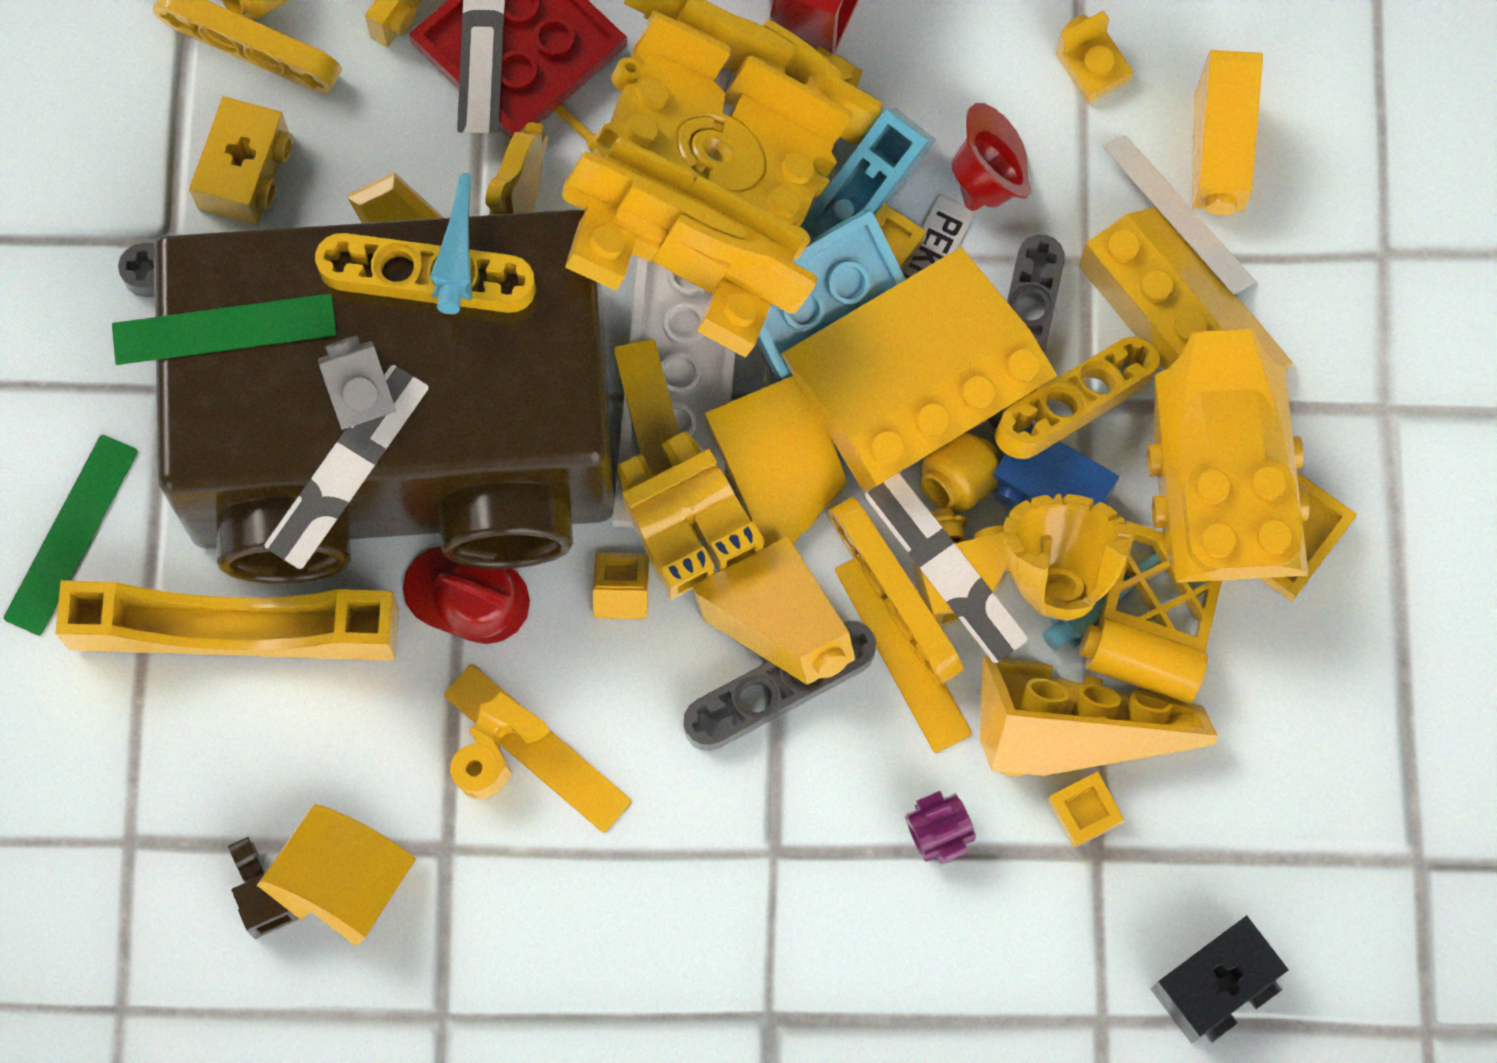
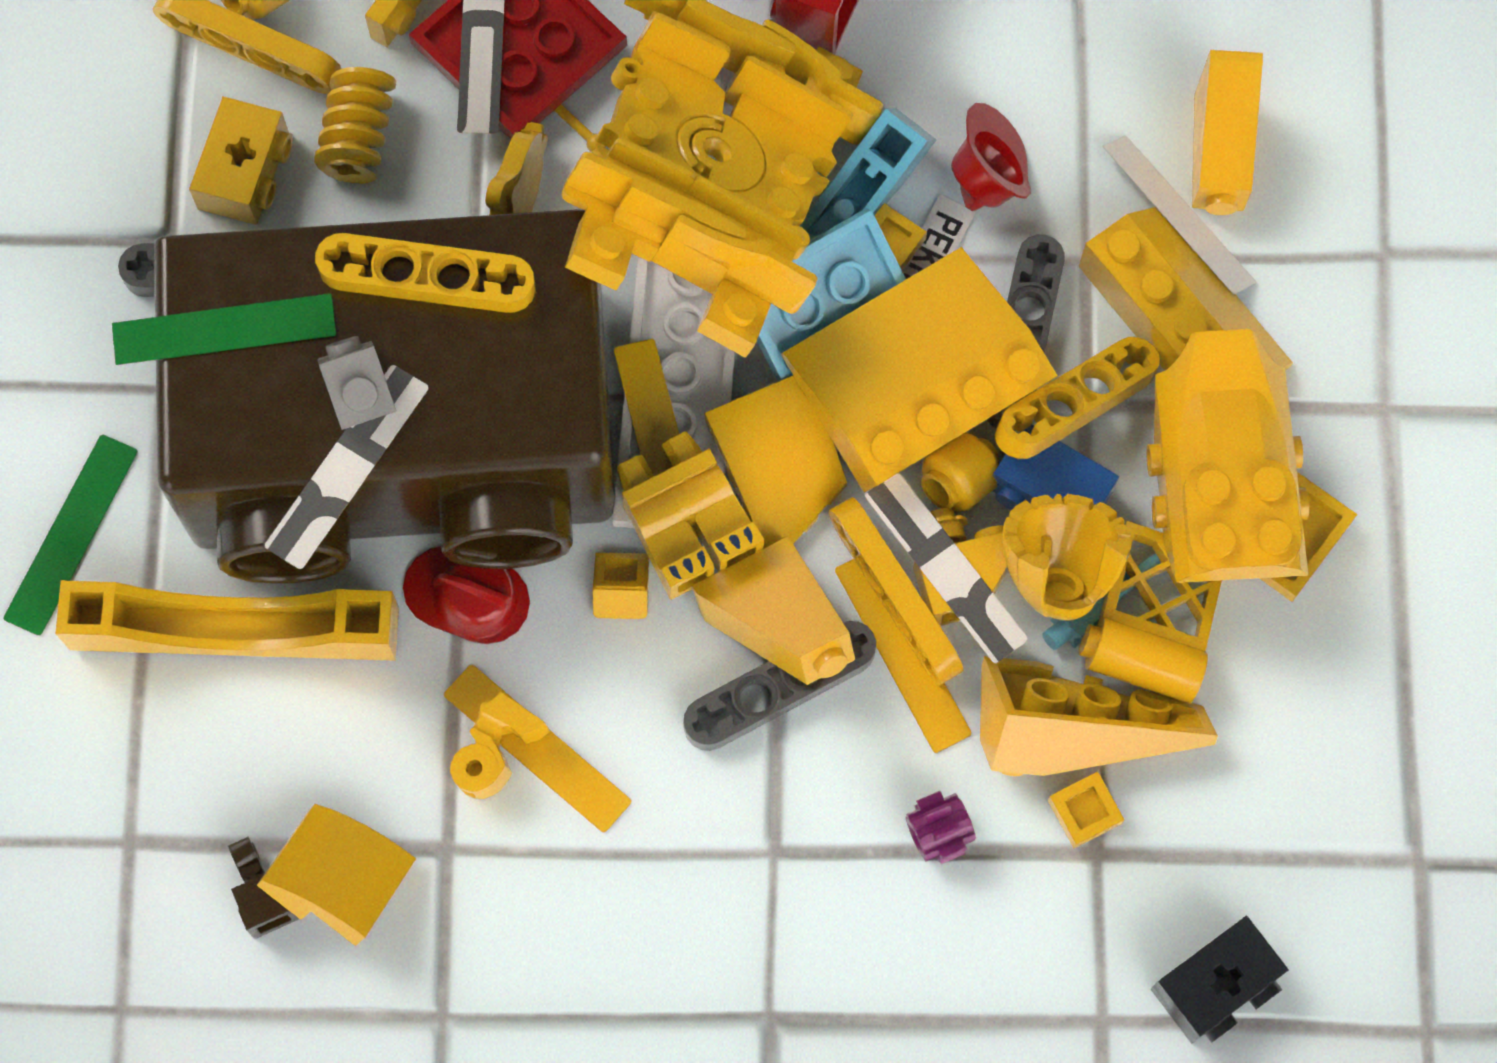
(350, 124): none -> yellow piece
(390, 200): yellow piece -> none
(452, 265): medium azure piece -> none
(1092, 56): yellow bracket -> none

